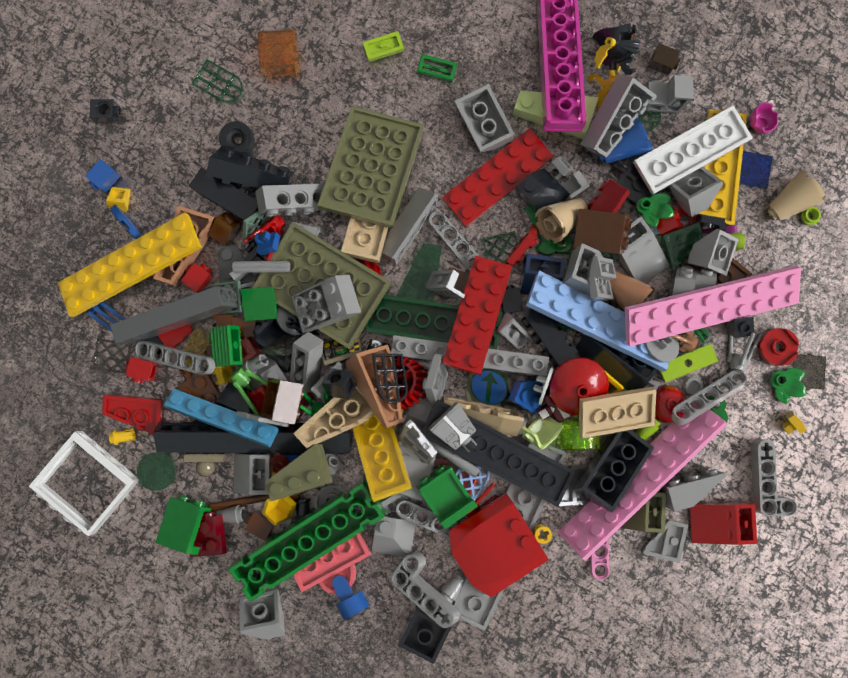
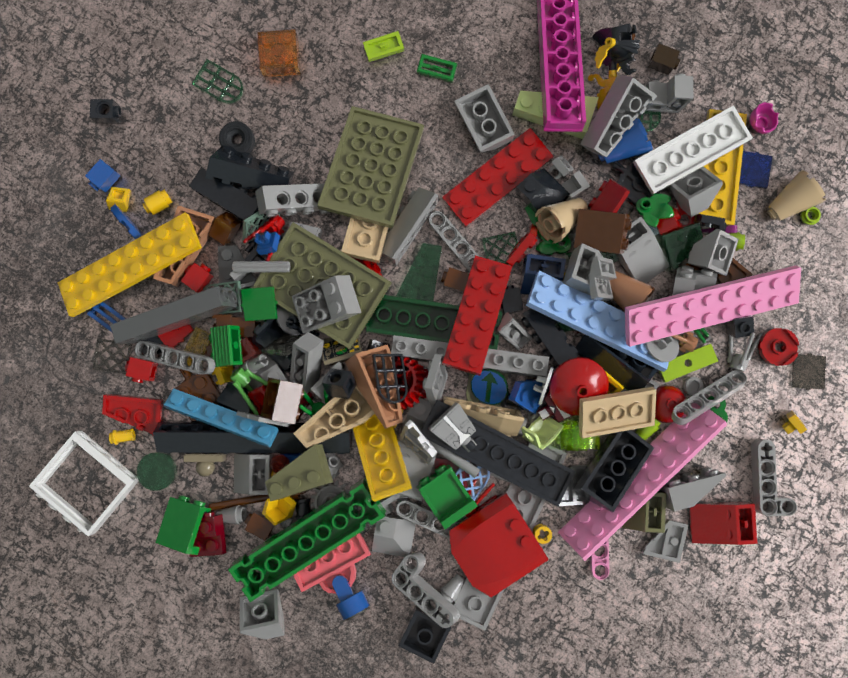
(157, 202): none -> yellow brick
(442, 284): light grey panel -> none
(790, 386): green plate -> none

